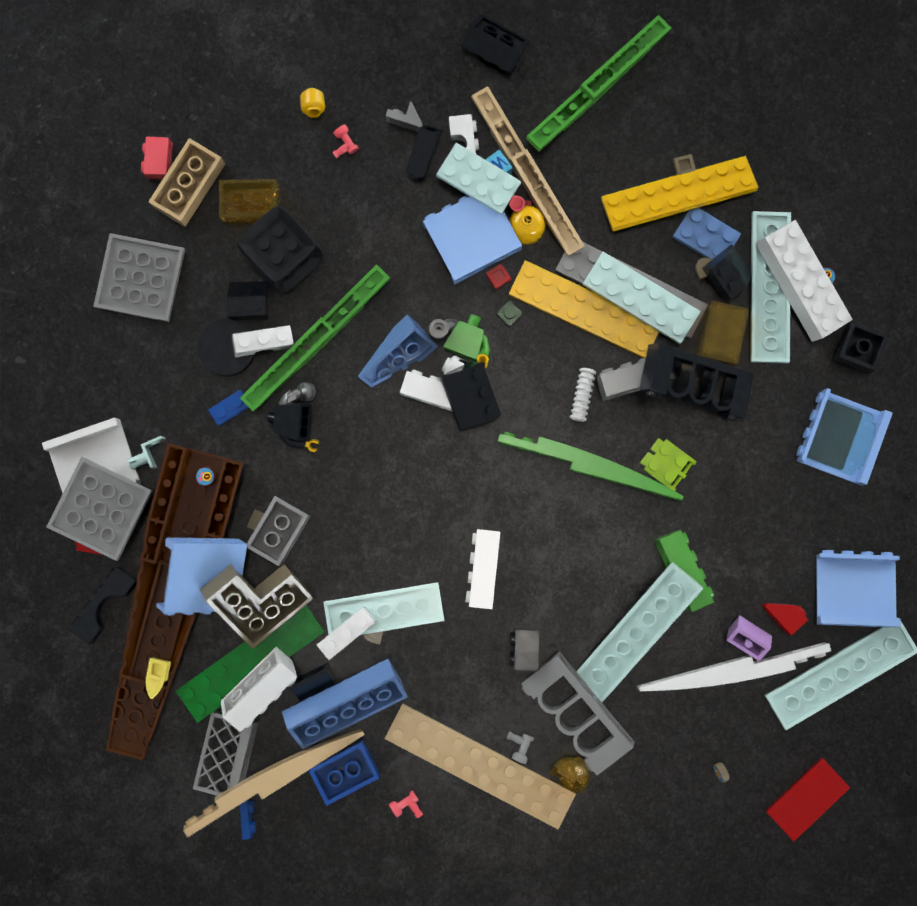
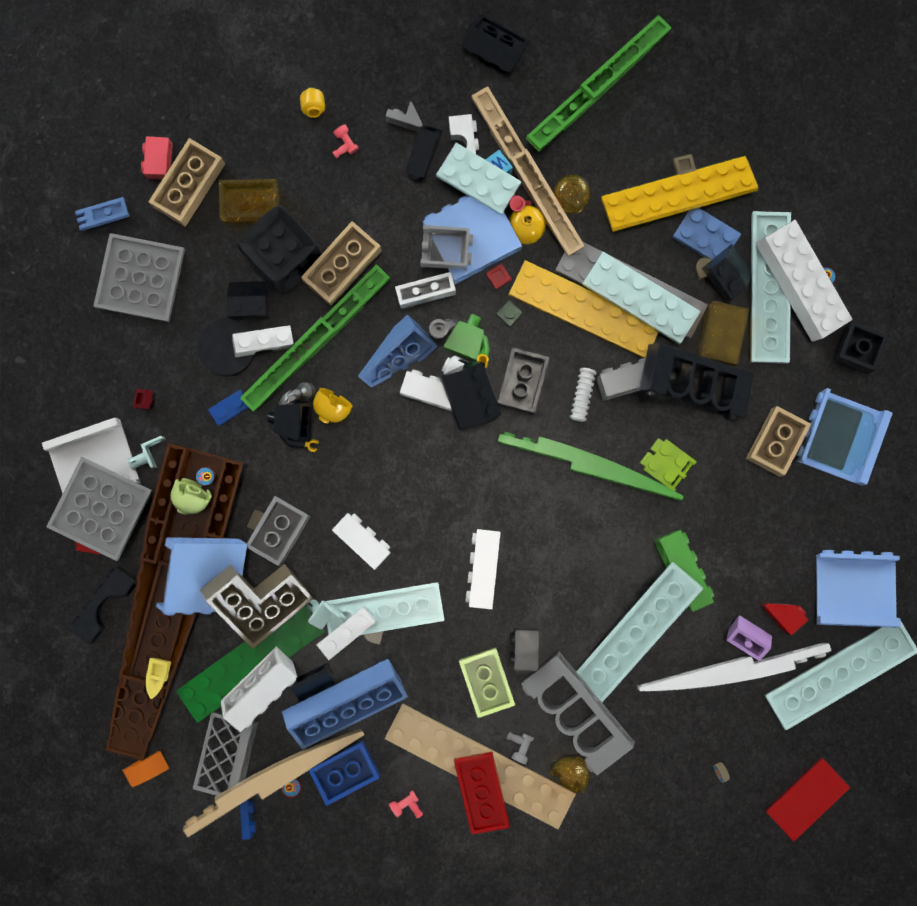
(102, 213): none -> medium blue hinge
(143, 399): none -> dark red plate
(146, 769): none -> orange slope
(189, 496): none -> yellowish green cylinder
(292, 788): none -> tile
(322, 613): none -> light aqua bracket
(330, 407): none -> yellow cylinder
(341, 263): none -> tan brick
(362, 540): none -> white brick
(425, 290): none -> white brick
(446, 247): none -> window
(481, 793): none -> red tile
(486, 682): none -> yellowish green brick
(523, 381): none -> brick
(569, 200): none -> clear yellow cylinder
(778, 441): none -> tan brick

